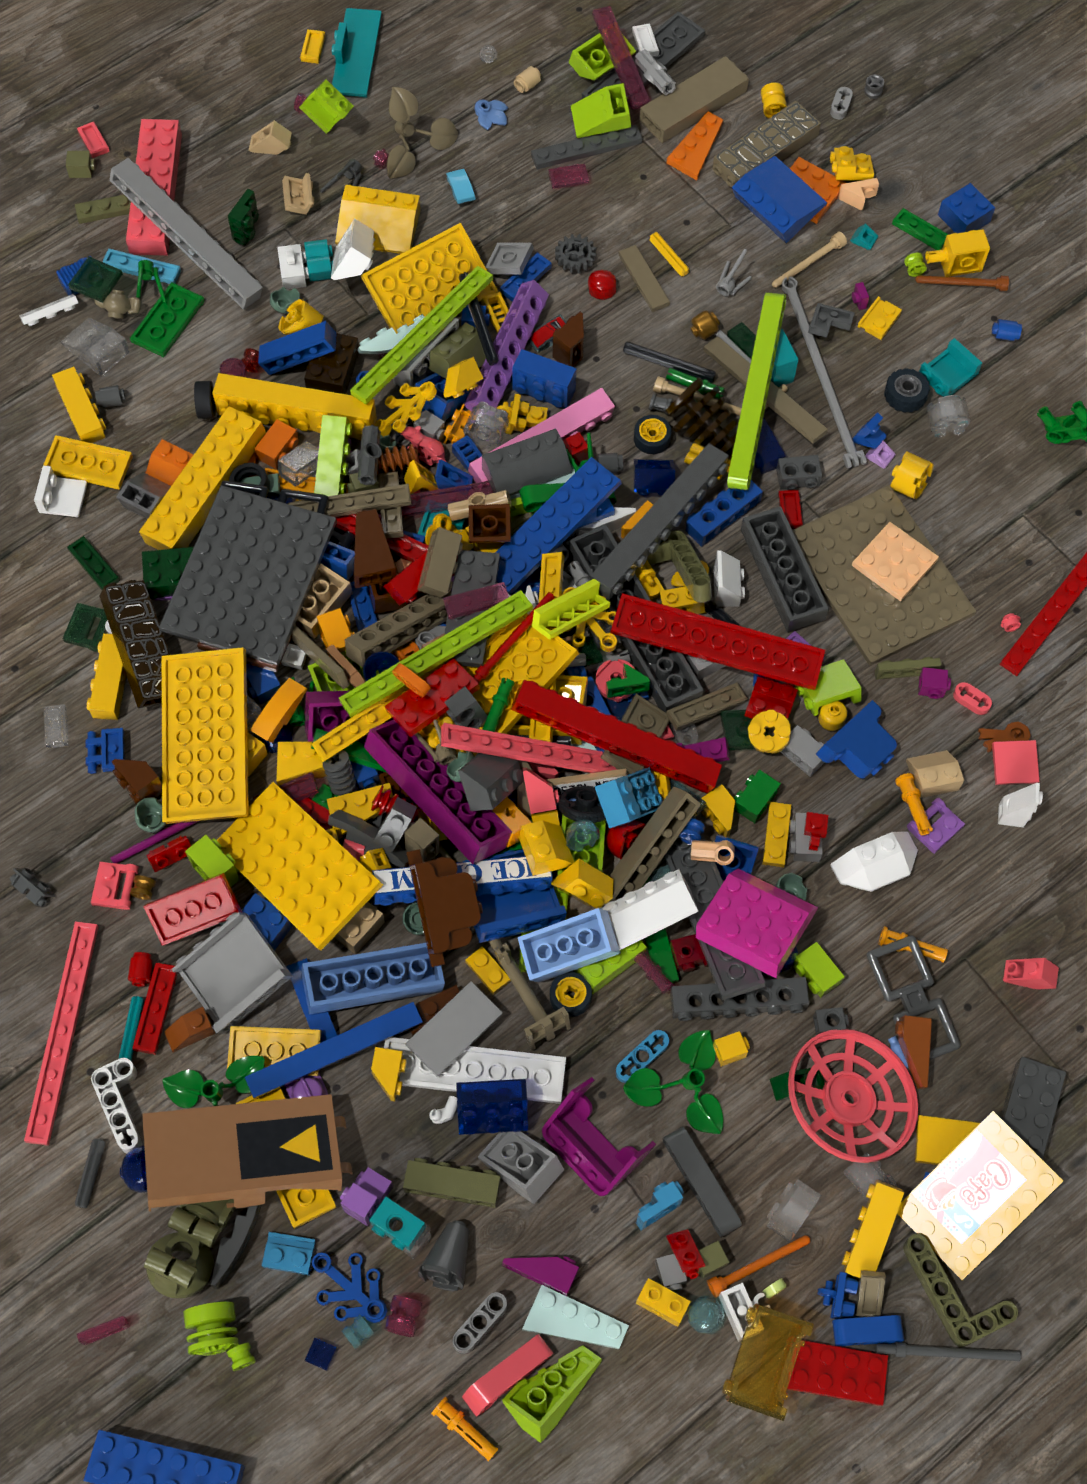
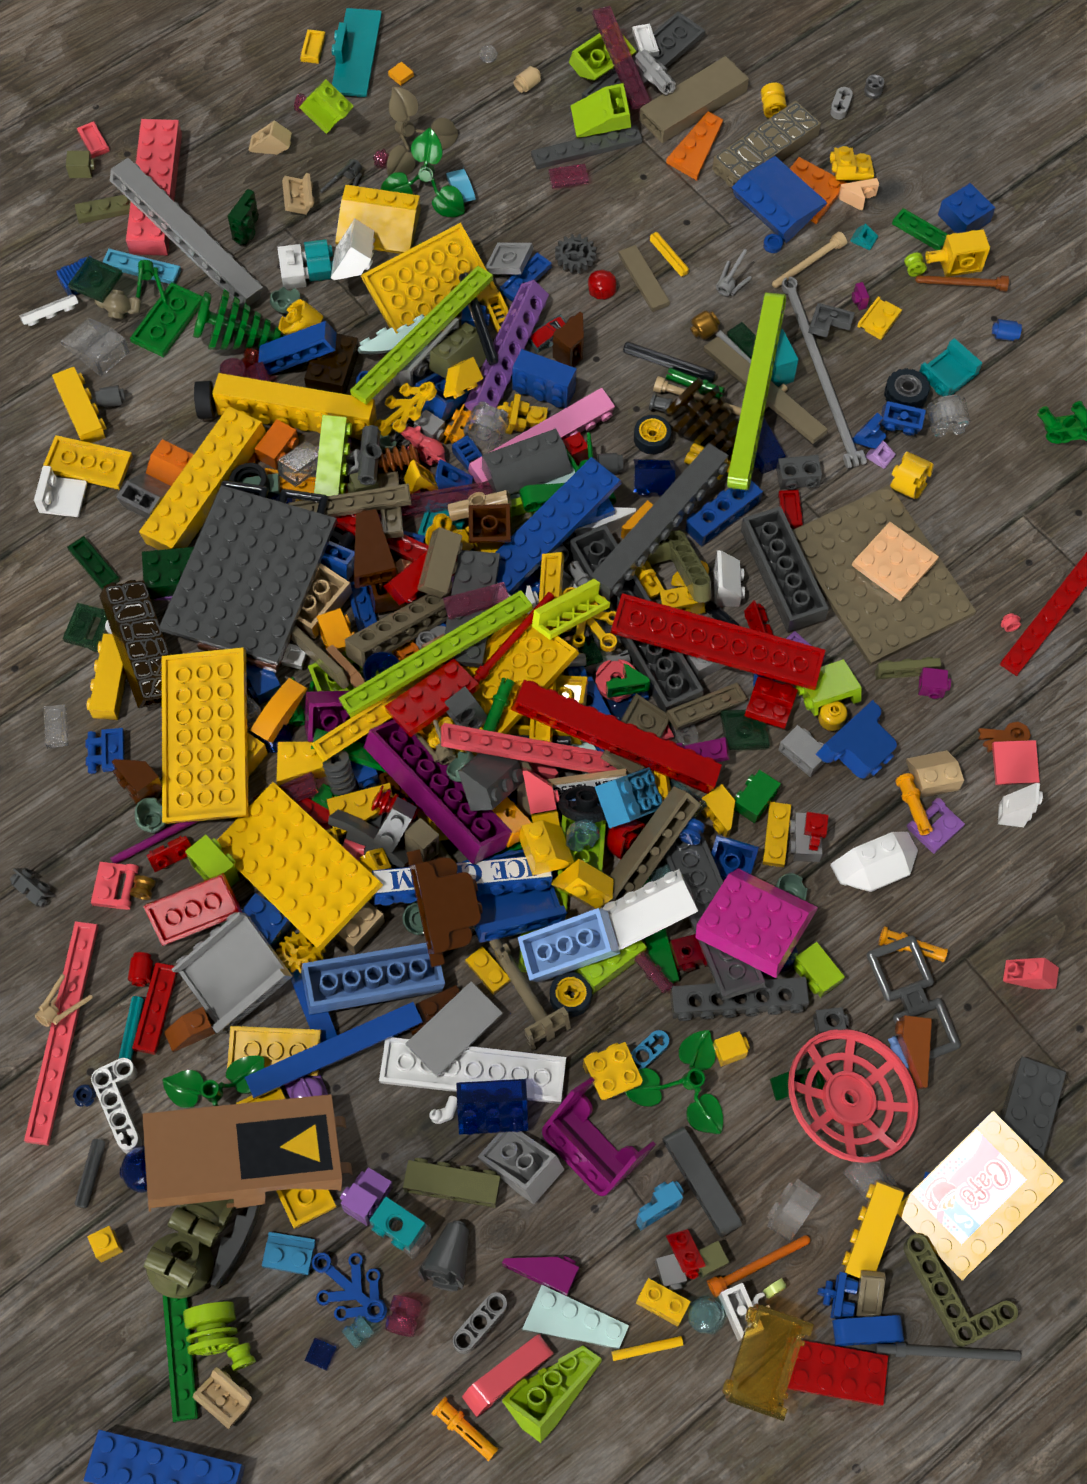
(49, 1012): none -> tan plant
(78, 1095): none -> dark blue plate
(103, 1330): clear pink tile -> none
(105, 1244): none -> yellow brick
(179, 1361): none -> green tile
(223, 1398): none -> tan bracket
(230, 323): none -> green plant
(258, 372): none -> clear pink bracket
(300, 951): none -> yellow gear
(386, 1069): yellow slope -> none
(400, 73): none -> light orange tile
(411, 680): orange beam -> none
(427, 149): none -> green plant
(492, 113): medium blue plate -> none
(612, 1070): none -> yellow bracket
(647, 1348): none -> yellow bar
(710, 851): light nougat piece -> none
(756, 616): none -> red hinge
(769, 744): yellow plate -> none
(773, 243): none -> blue tile
(902, 418): none -> blue brick
(939, 1137): yellow tile -> none
(972, 698): coral beam -> none

